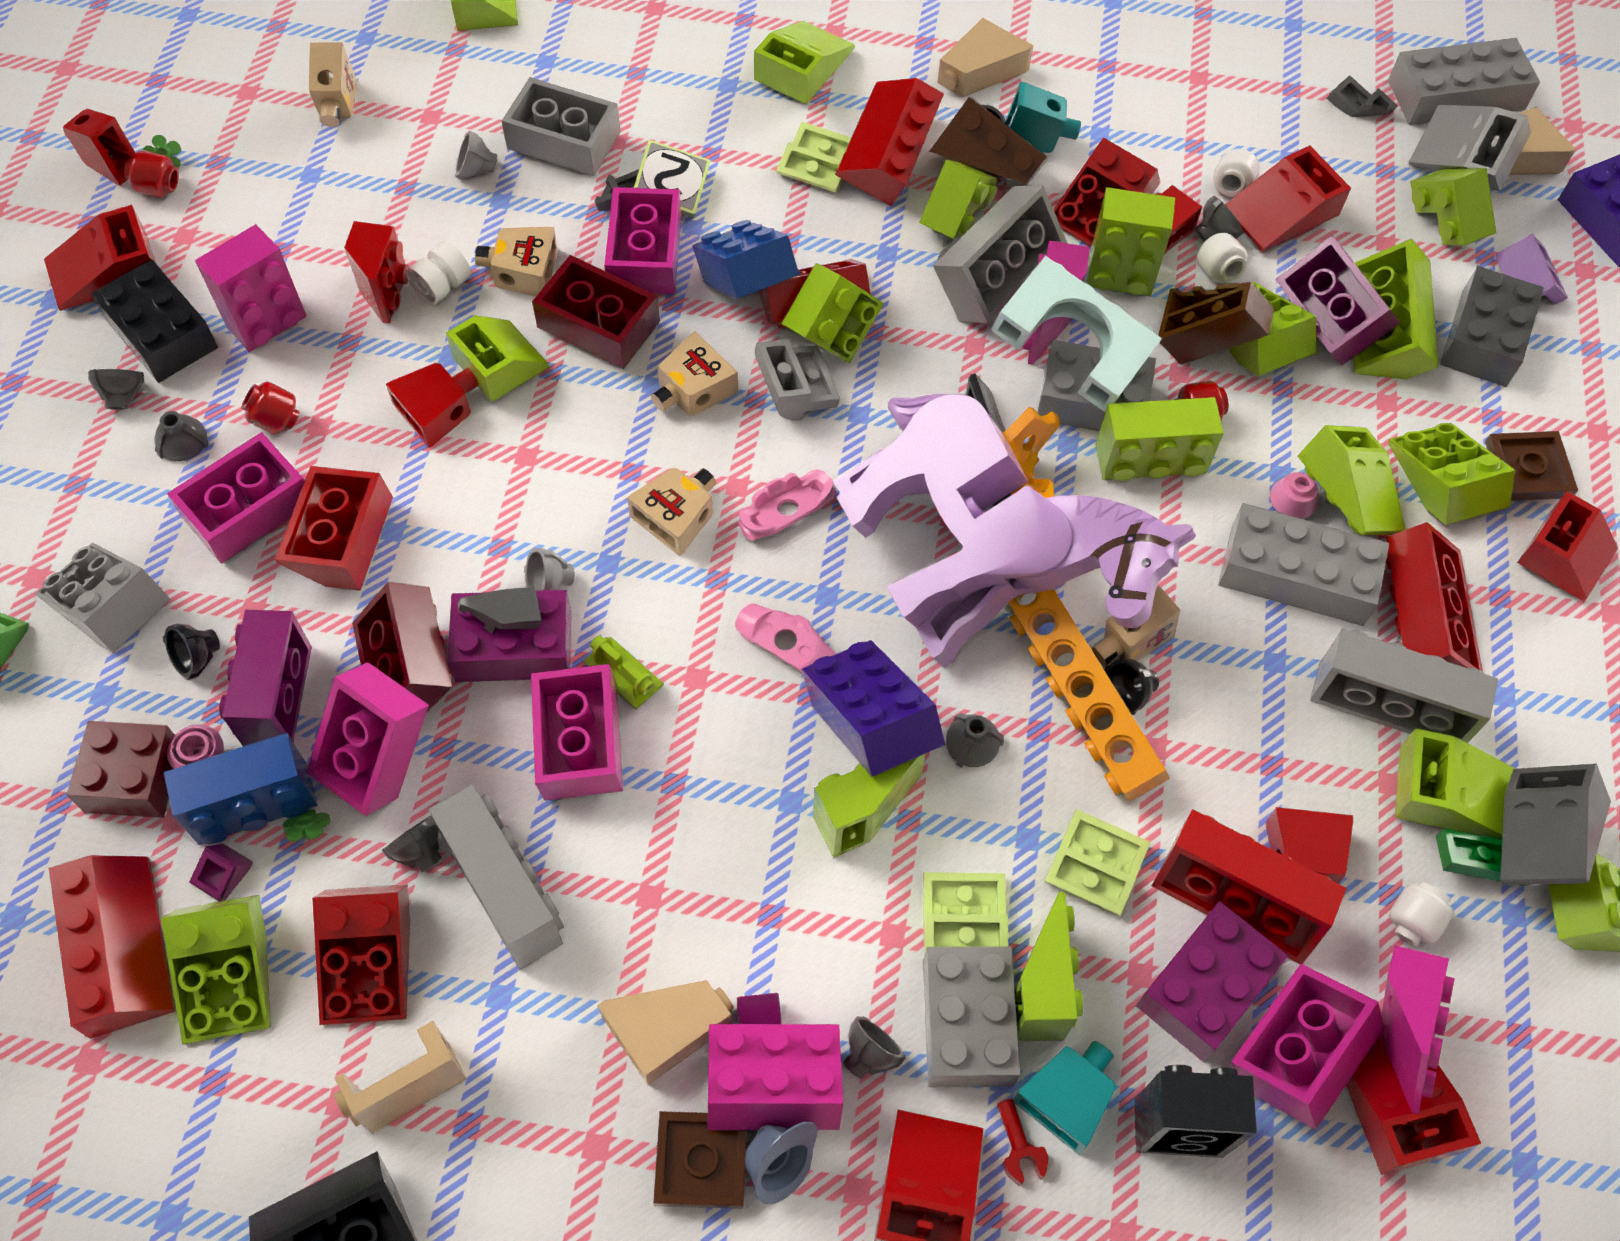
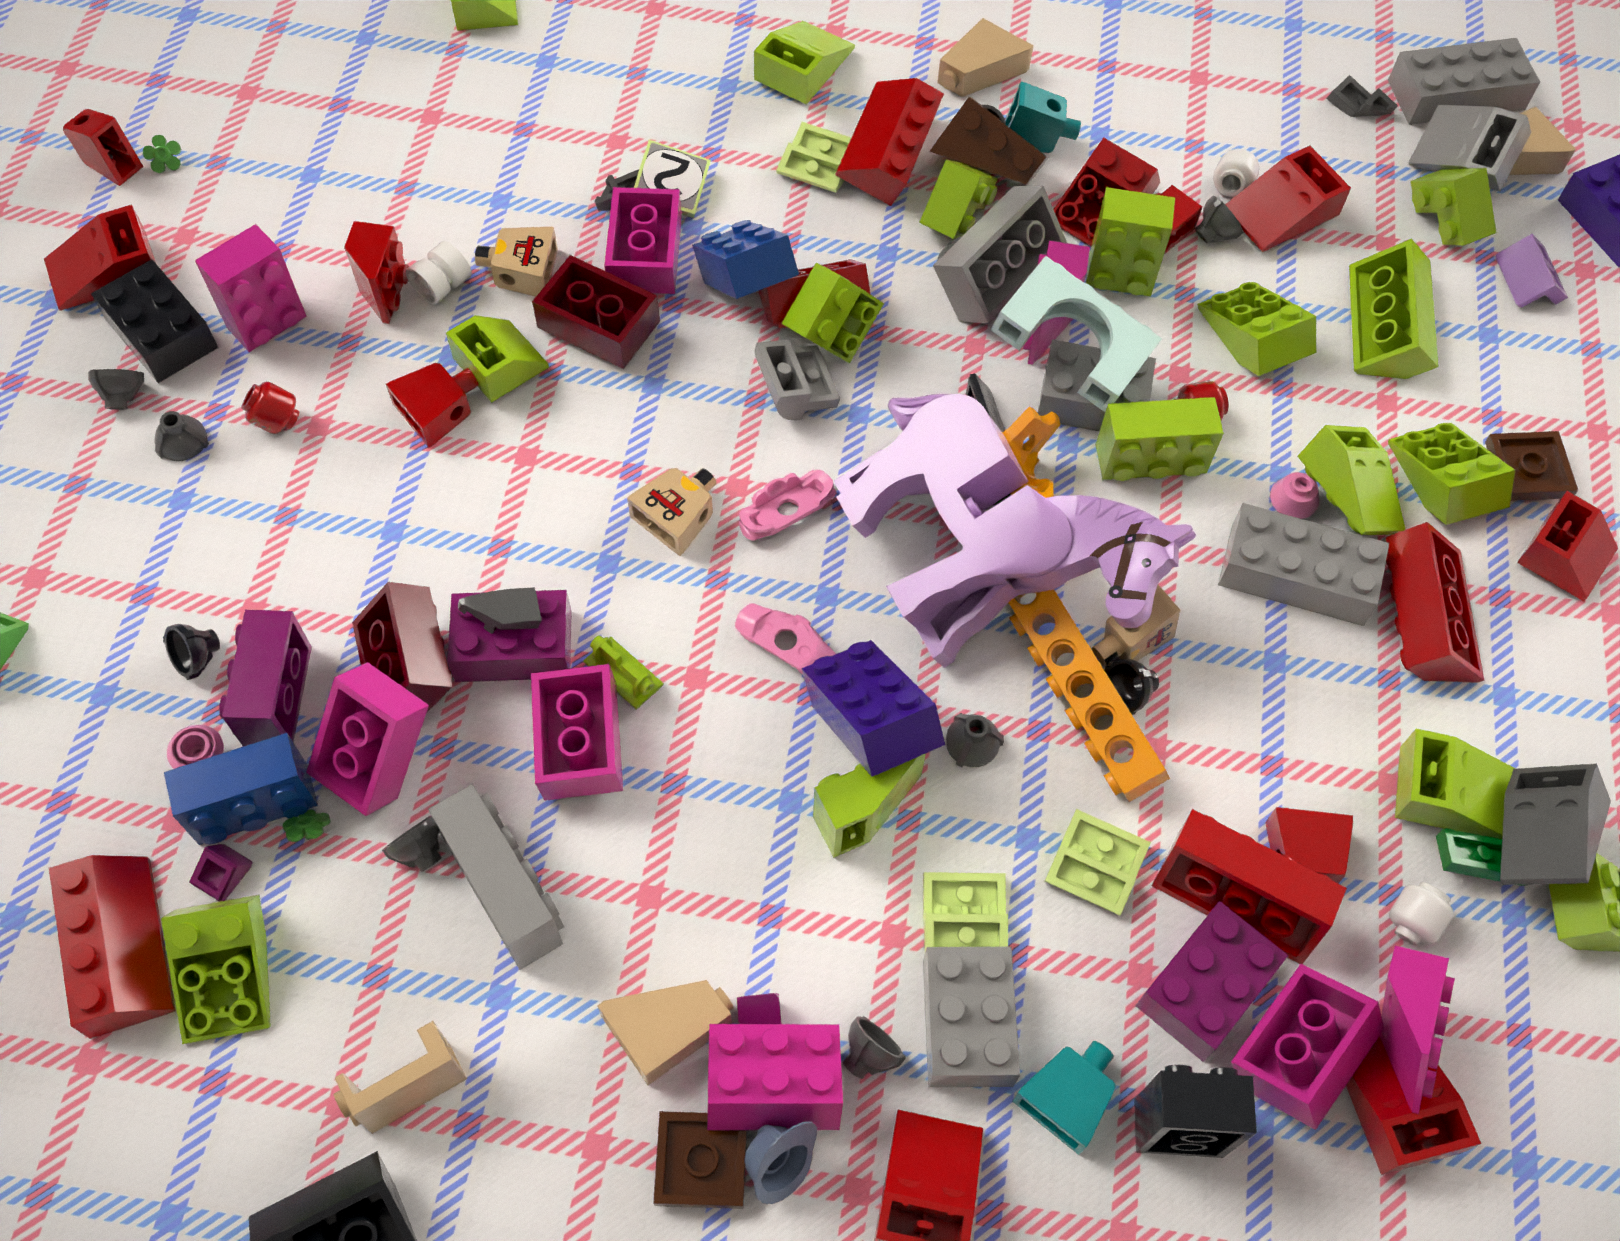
(103, 595): light grey slope -> none
(122, 769): brick -> none
(151, 174): red head -> none
(239, 497): dark pink brick -> none
(334, 95): tan torso -> none
(335, 526): red slope -> none
(362, 953): red slope -> none
(474, 157): light grey piece -> none
(547, 571): light grey piece -> none
(561, 126): light grey brick -> none
(694, 377): tan torso -> none
(1020, 1147): red bar -> none
(1046, 990): lime slope -> none
(1213, 320): reddish brown wedge -> none
(1222, 258): white head -> none
(1342, 299): magenta brick -> none
(1403, 687): light grey brick -> none
(1492, 326): dark grey brick -> none

